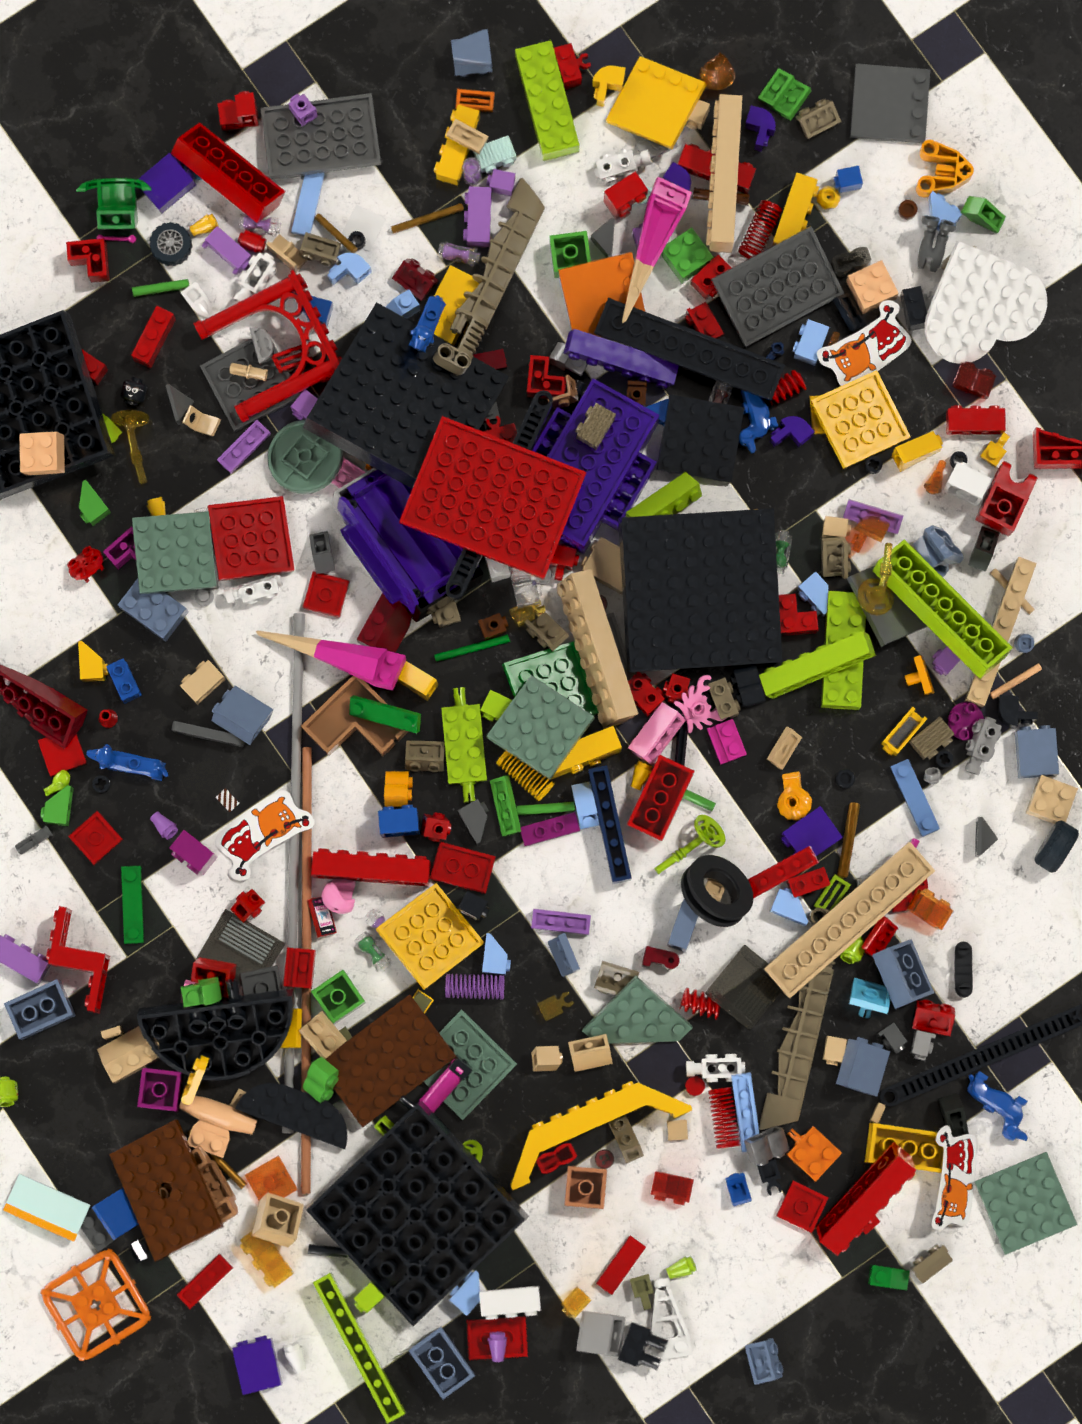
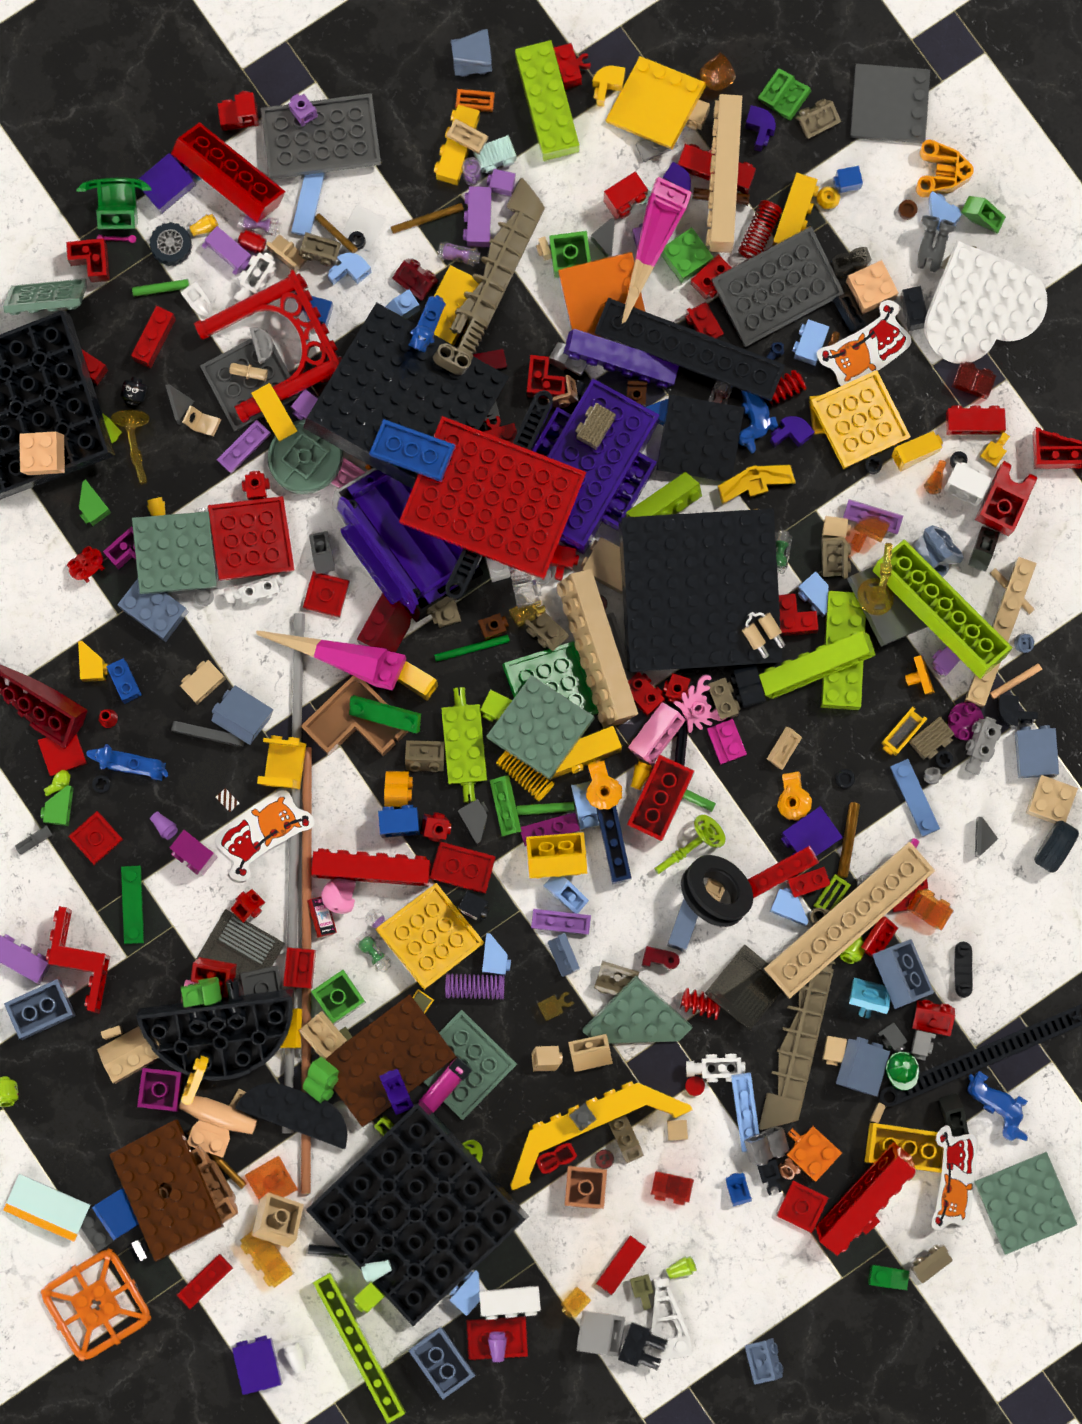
(45, 296): none -> sand green plate
(258, 491): none -> red brick
(274, 412): none -> yellow sticker
(275, 357): red tile -> none
(283, 763): none -> yellow panel
(375, 1270): none -> light aqua cone
(396, 1091): none -> dark purple brick
(412, 450): none -> blue tile
(543, 248): none -> tan plate
(556, 855): none -> yellow brick
(566, 893): none -> light blue slope
(582, 1117): none -> dark grey brick
(603, 790): none -> light orange animal
(617, 168): white brick -> none
(730, 1143): red piece -> none
(755, 481): none -> yellow plate
(770, 628): none -> tan piece
(786, 1172): none -> nougat plate
(902, 1070): none -> green piece

